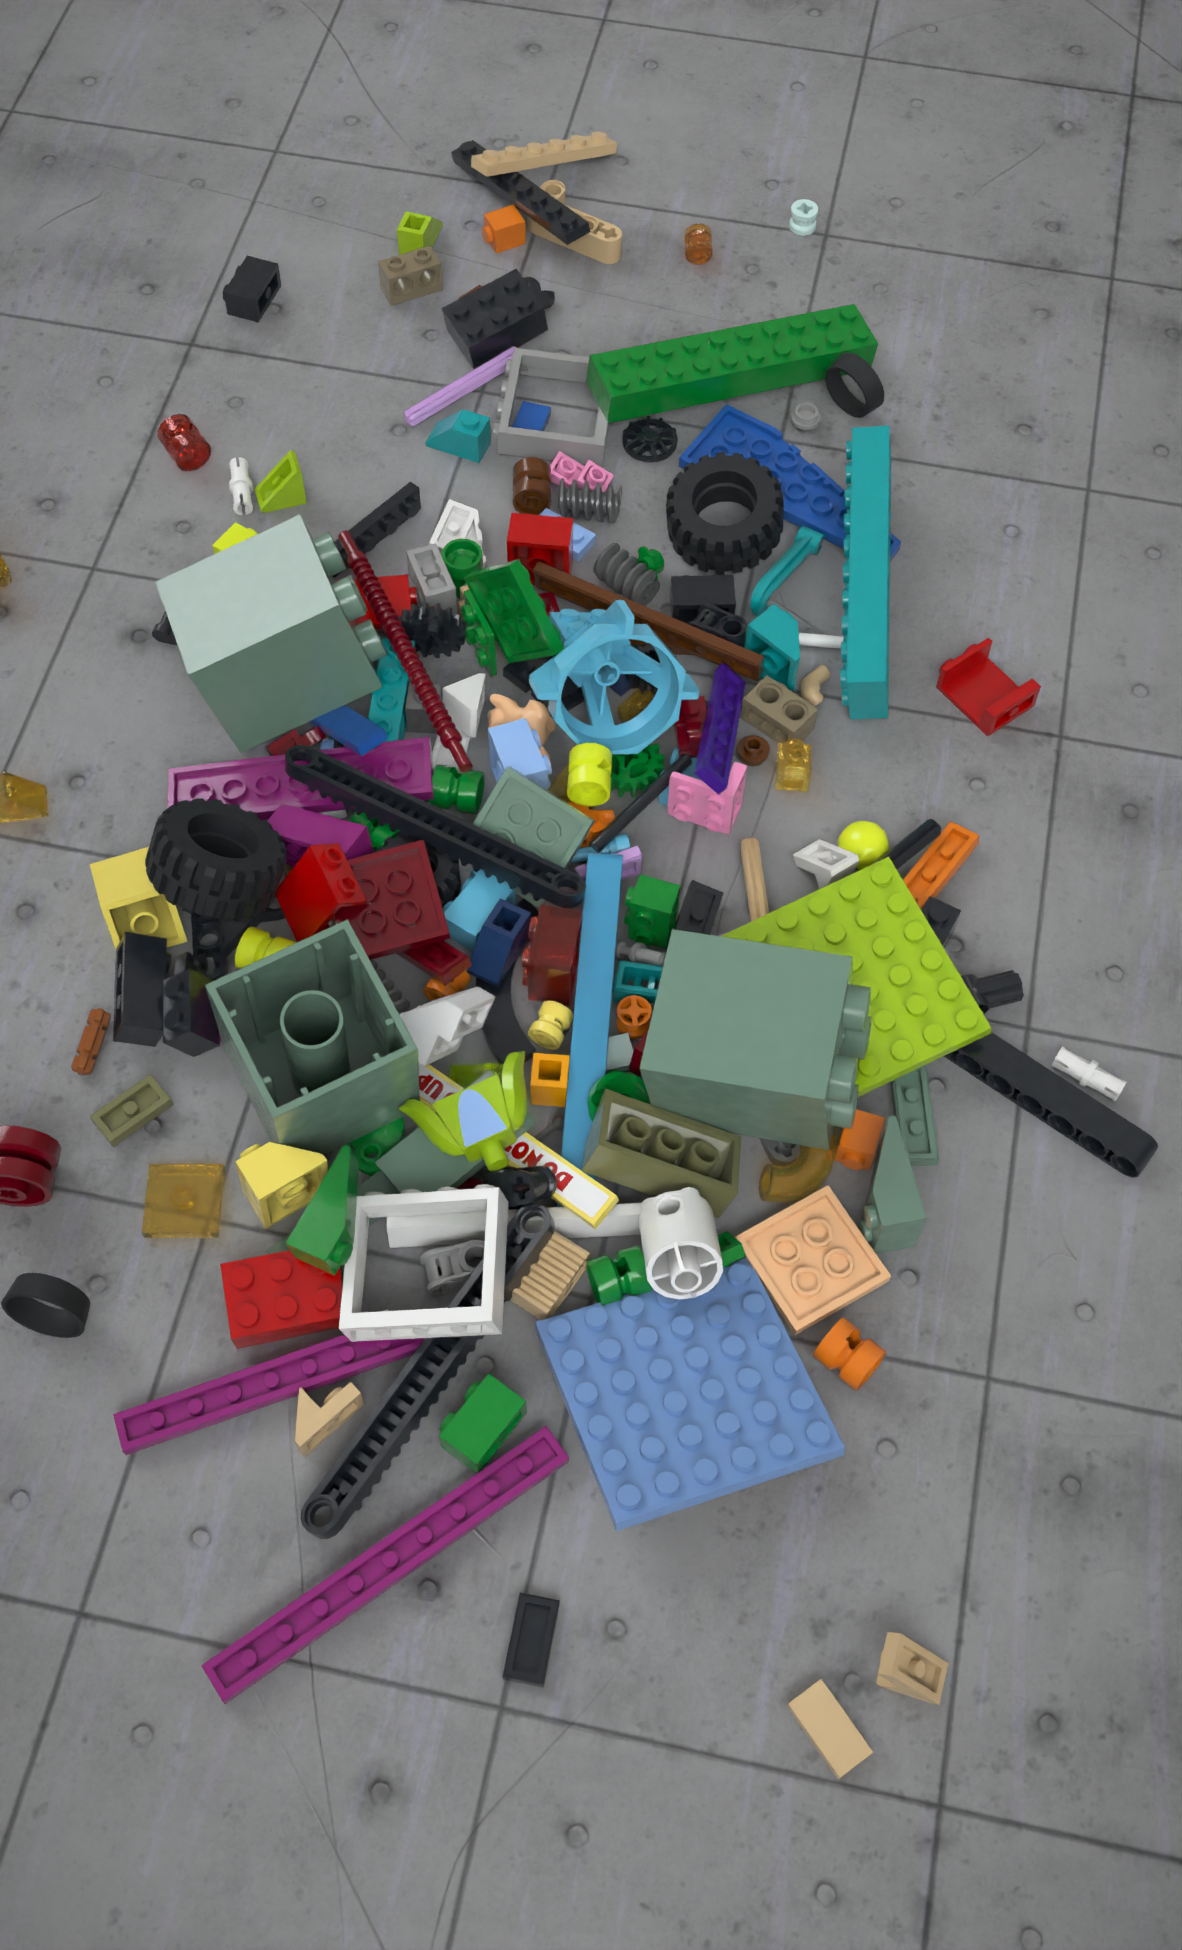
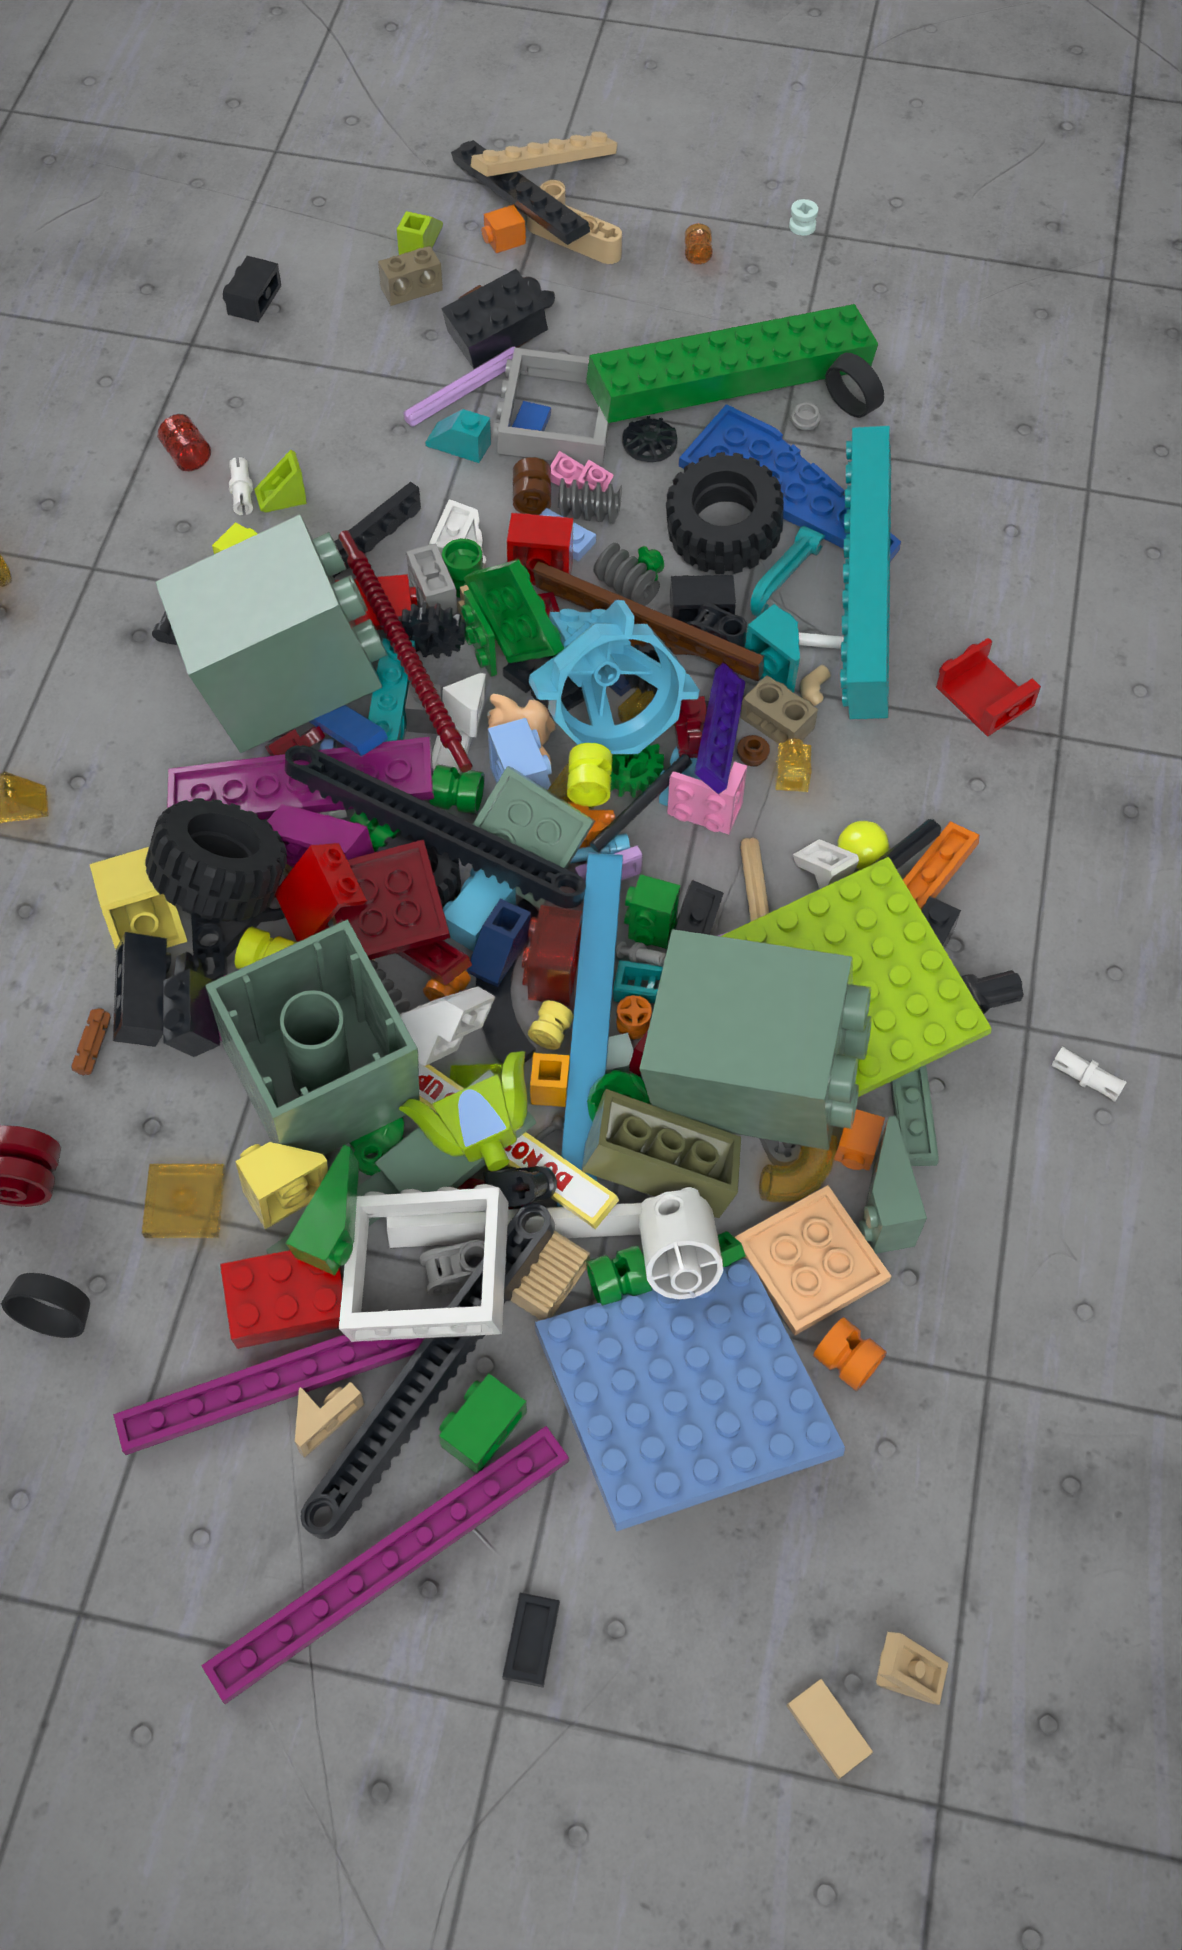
(131, 1110): olive plate -> none
(1057, 1103): black beam -> none

